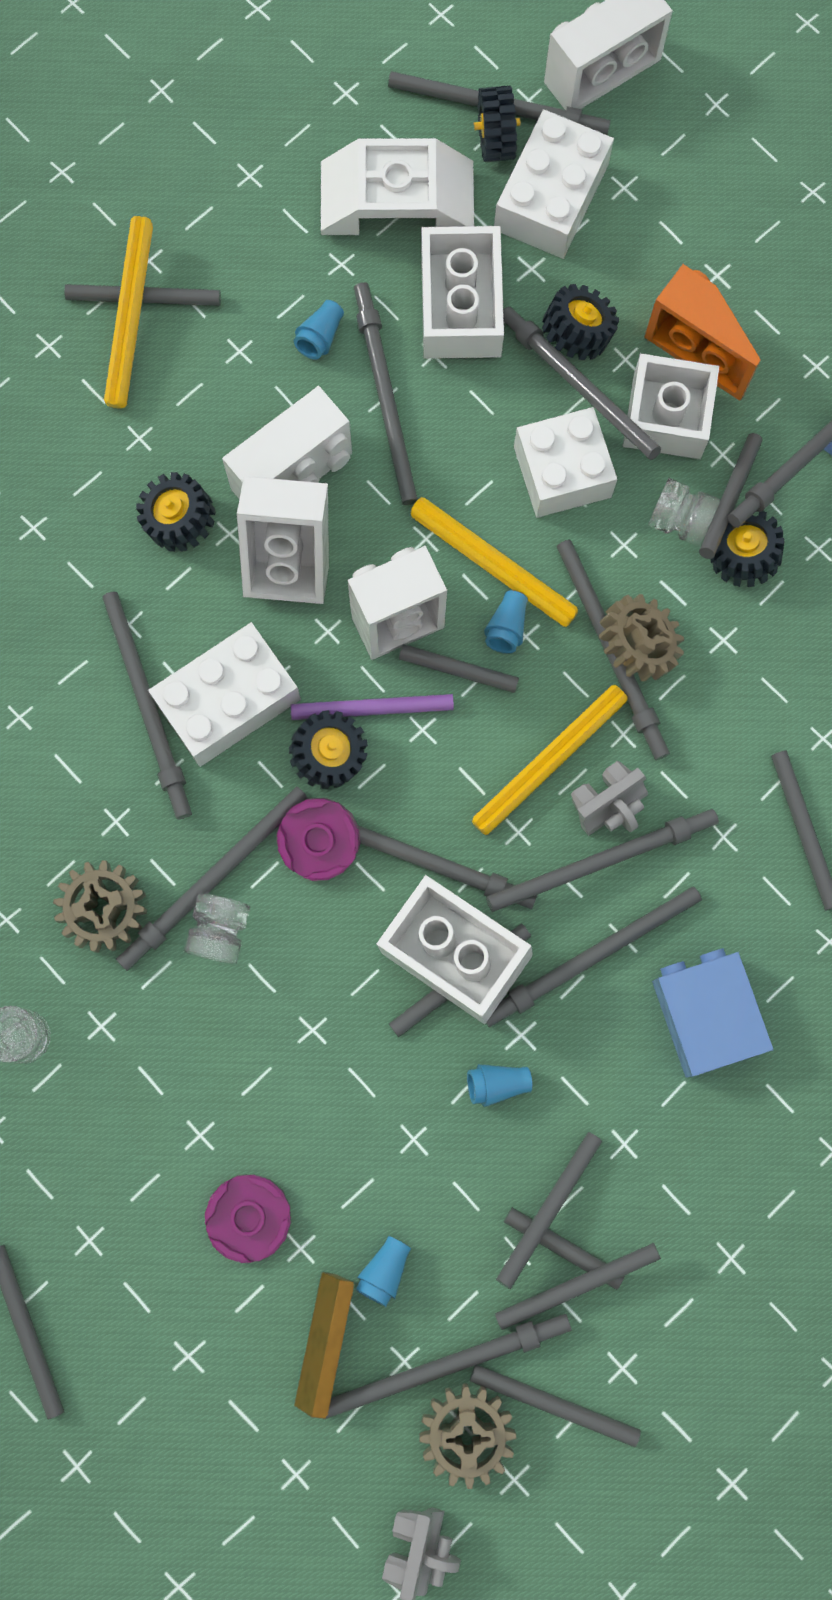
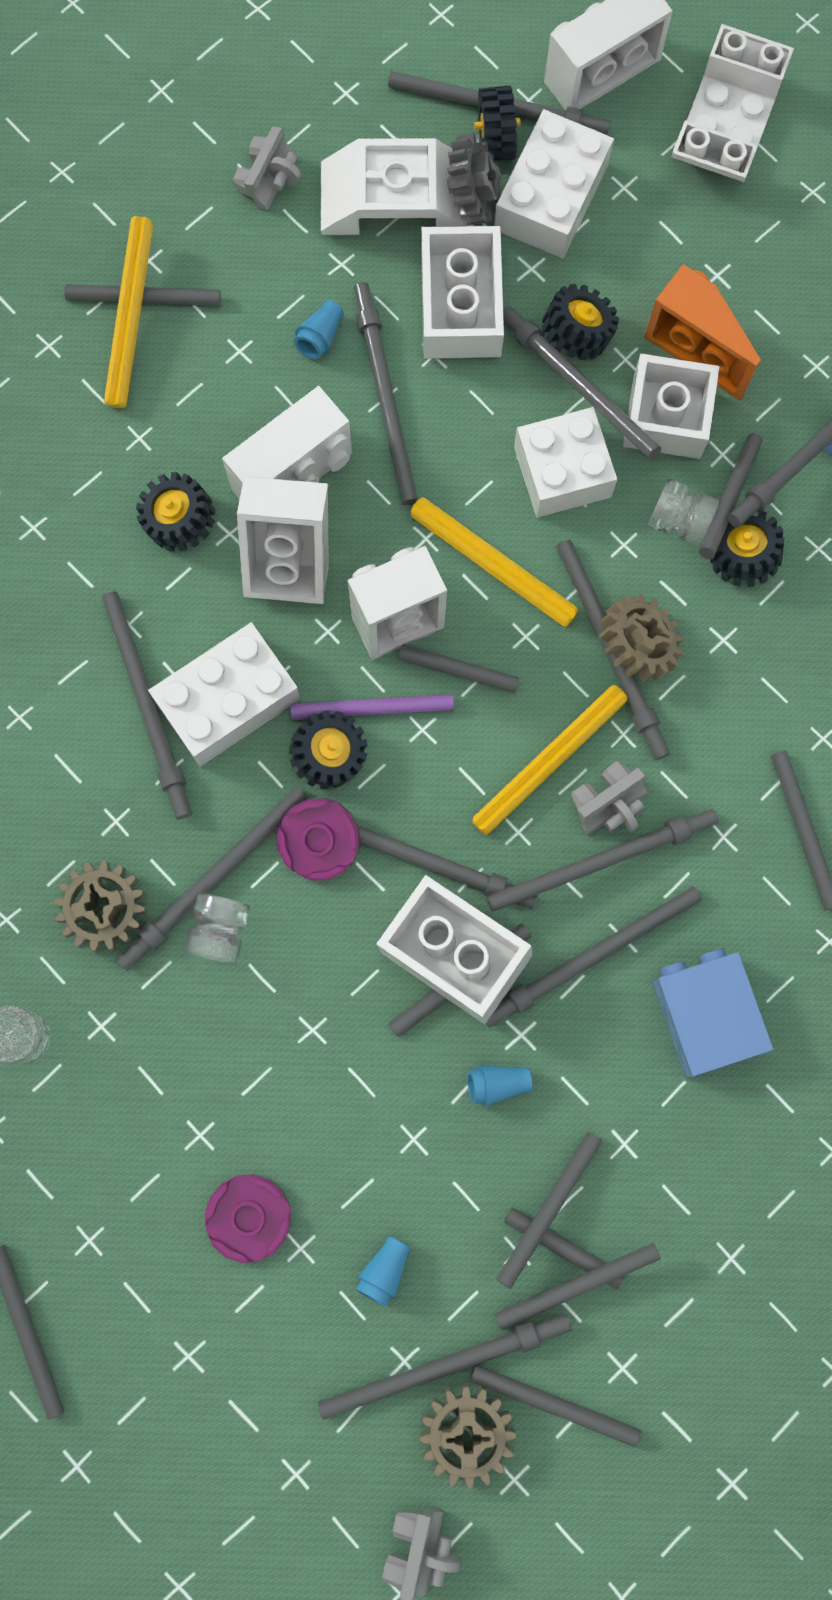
(271, 168): none -> light grey hips
(324, 1345): pearl gold tile -> none
(473, 179): none -> dark grey gear
(507, 624): dark azure cone -> none
(733, 103): none -> white slope

